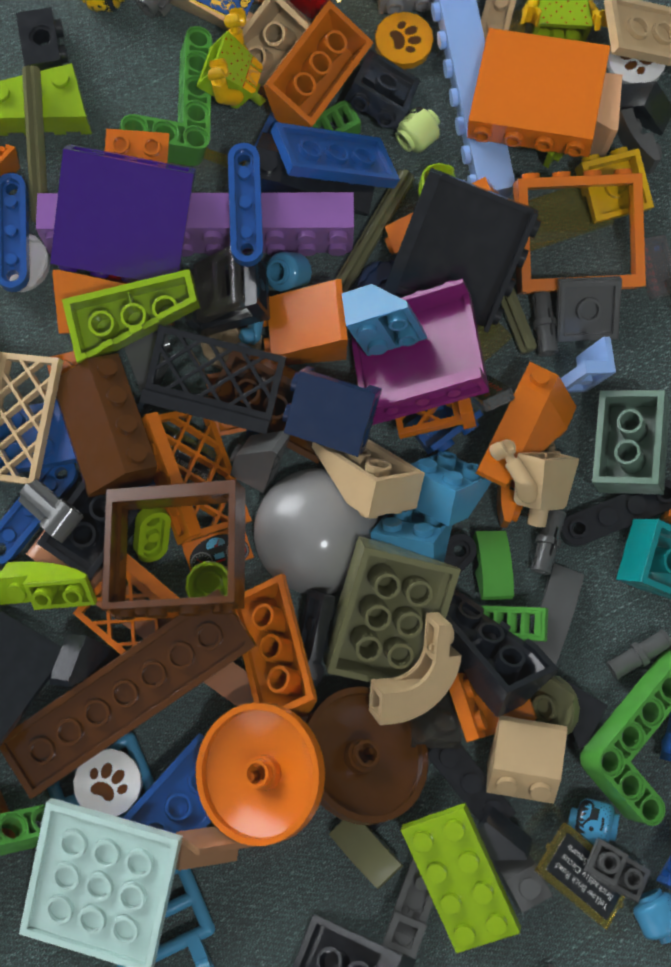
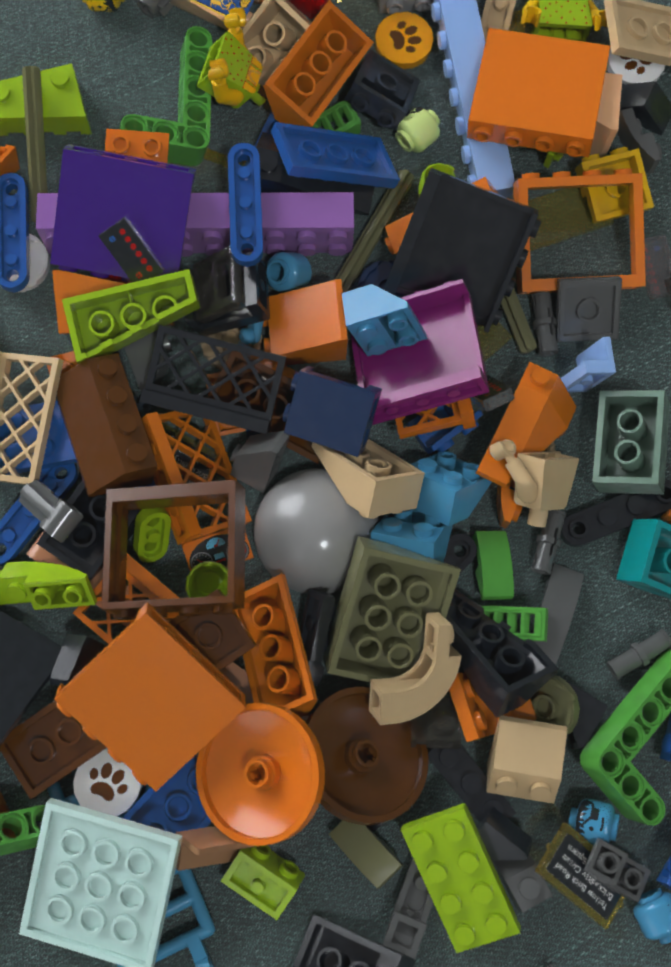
(38, 28): black brick -> none
(130, 251): none -> black tile
(151, 699): none -> orange panel
(264, 879): none -> lime bracket

